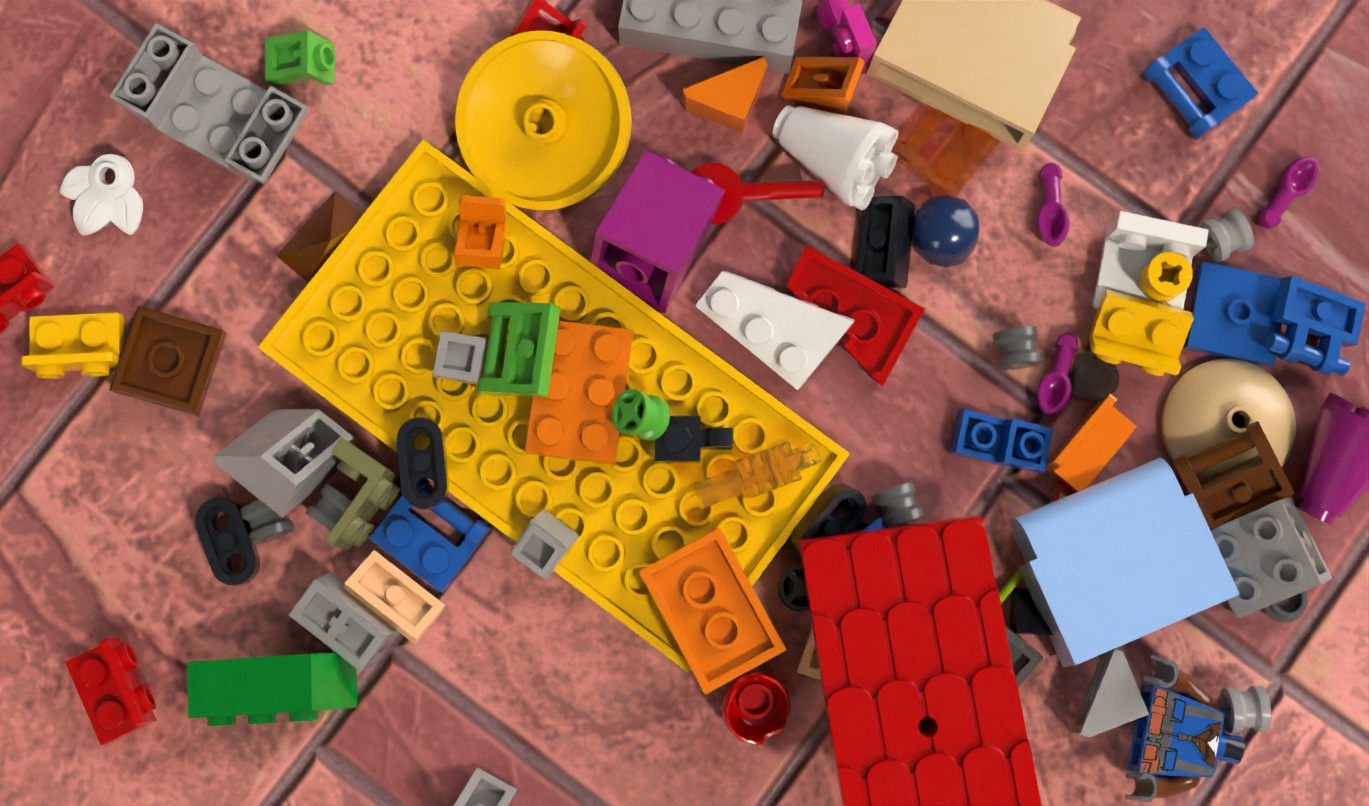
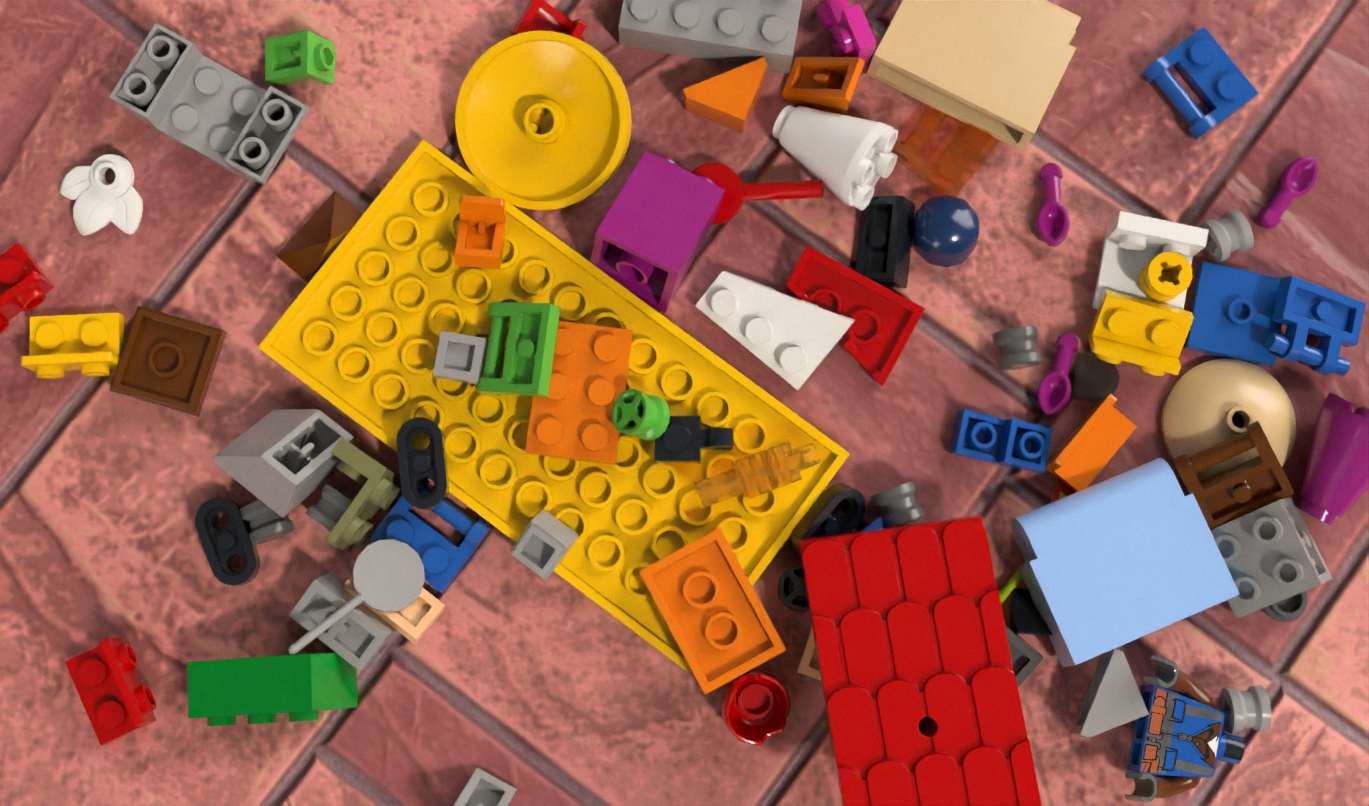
(385, 577): none -> light grey piece

